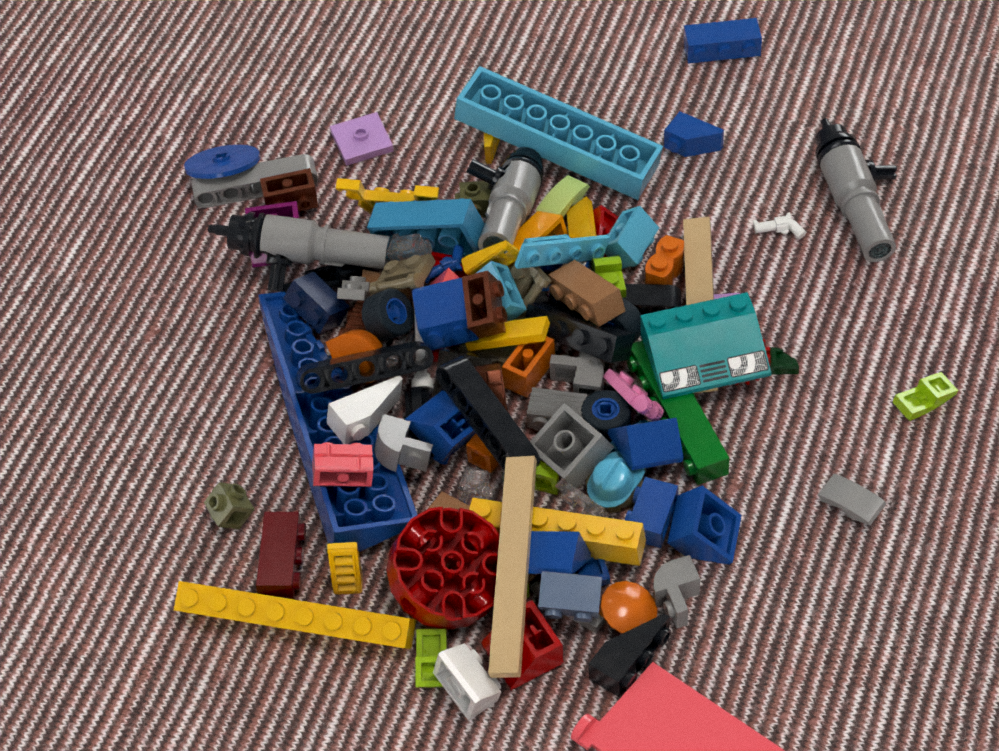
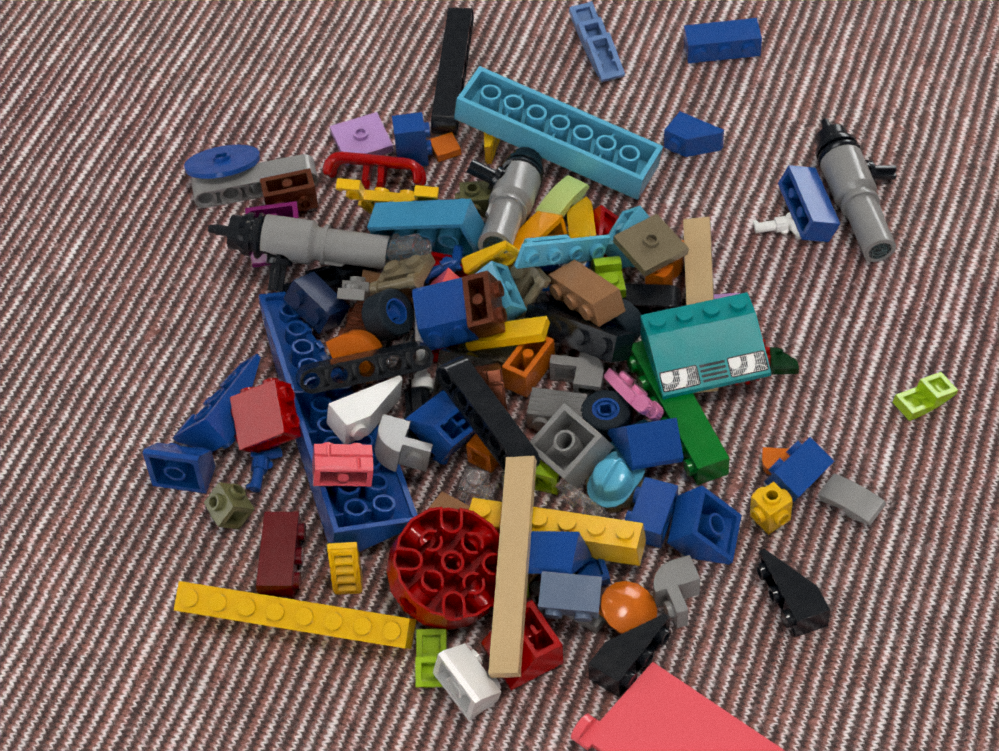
(179, 466): none -> blue slope
(214, 424): none -> blue wedge
(260, 466): none -> blue piece
(265, 415): none -> brick
(369, 161): none -> red piece
(411, 136): none -> blue brick
(445, 147): none -> orange tile
(452, 69): none -> black beam
(596, 42): none -> medium blue slope
(650, 245): none -> dark tan plate
(771, 455): none -> orange tile
(771, 507): none -> yellow brick
(798, 598): none -> black slope
(800, 469): none -> blue brick
(808, 203): none -> blue brick

